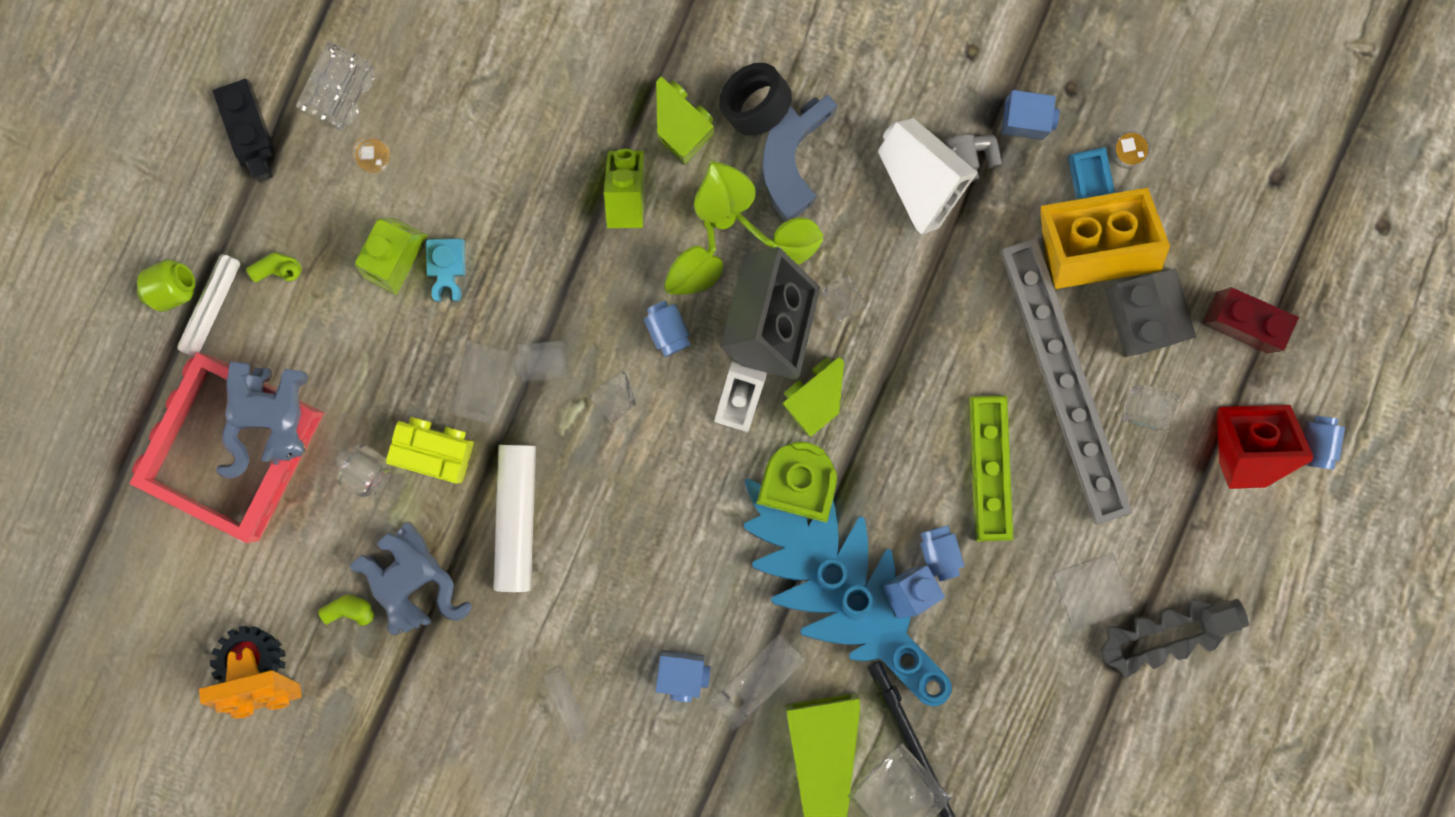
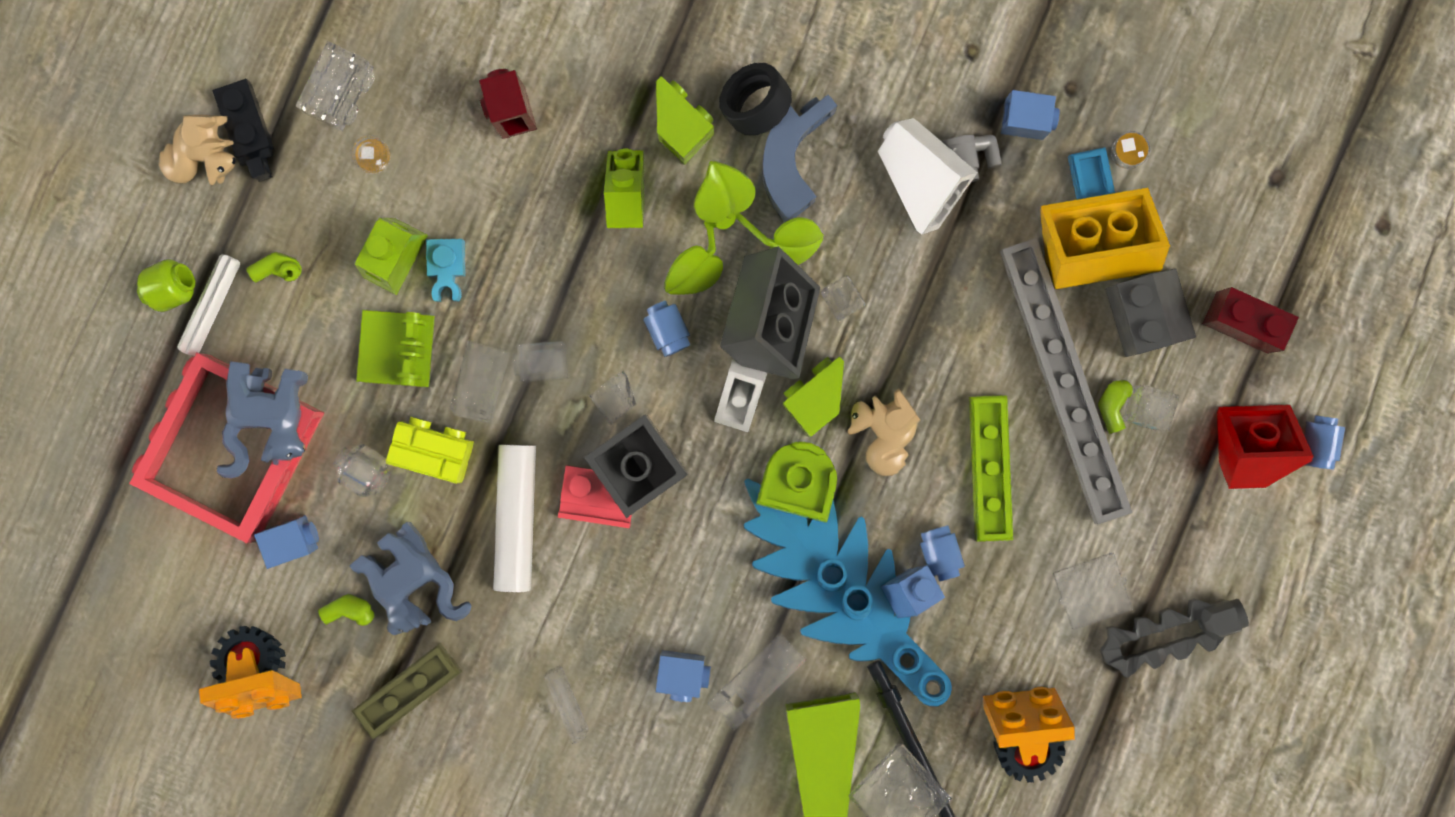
(195, 142): none -> tan animal
(287, 541): none -> medium blue brick
(395, 348): none -> lime hinge
(406, 691): none -> olive tile
(506, 103): none -> dark red brick
(588, 500): none -> coral plate
(636, 465): none -> dark grey slope
(894, 428): none -> tan animal
(1029, 731): none -> light orange plate
(1111, 403): none -> lime arm

